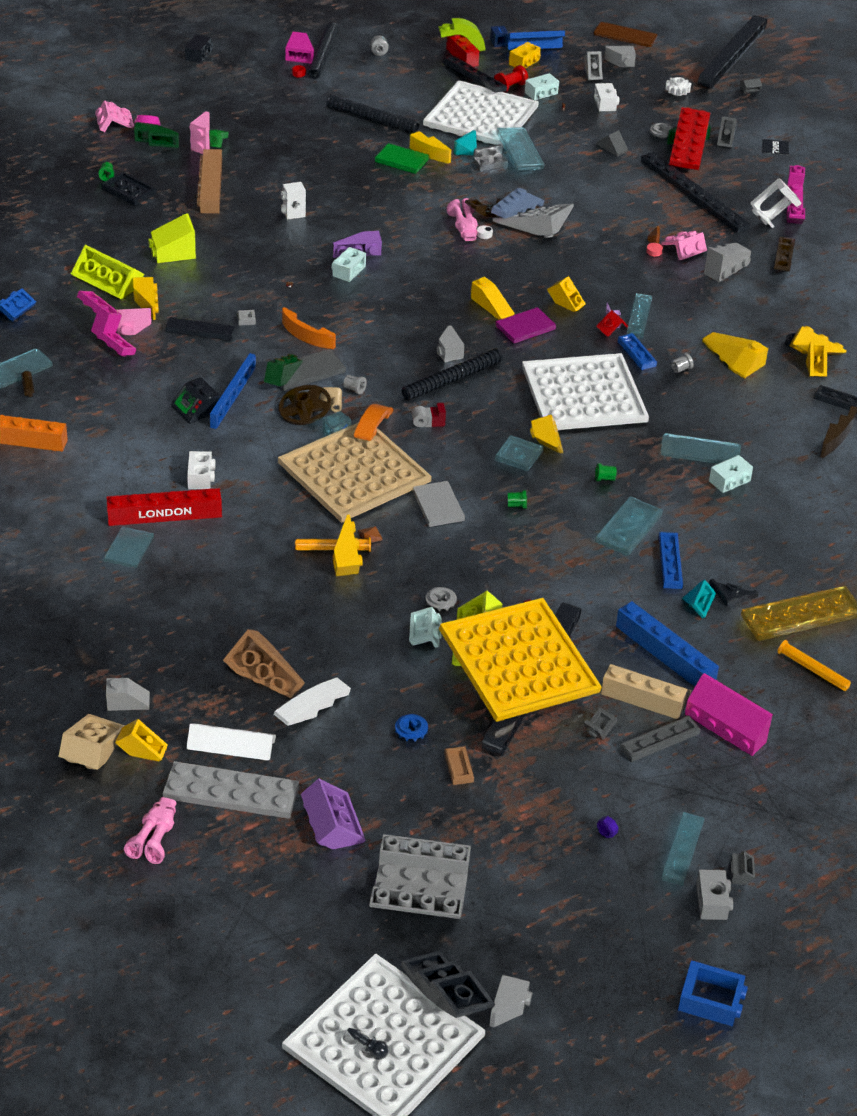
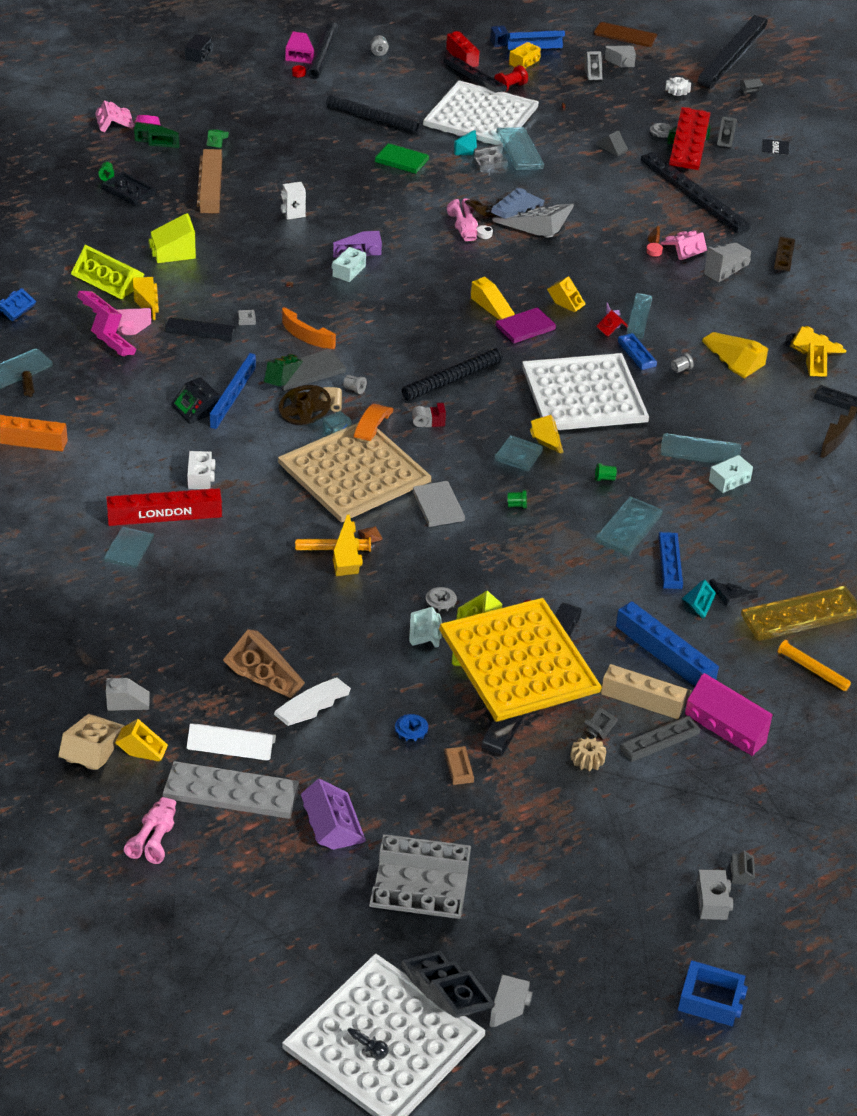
(200, 133): bright pink bracket -> none
(430, 146): yellow slope -> none
(450, 345): light grey slope -> none
(466, 28): lime arch -> none
(541, 86): light aqua brick -> none
(588, 753): none -> tan gear
(606, 97): white brick -> none
(607, 827): dark purple tile -> none
(683, 849): clear light blue tile -> none
(767, 216): white panel -> none
(795, 183): dark pink slope -> none

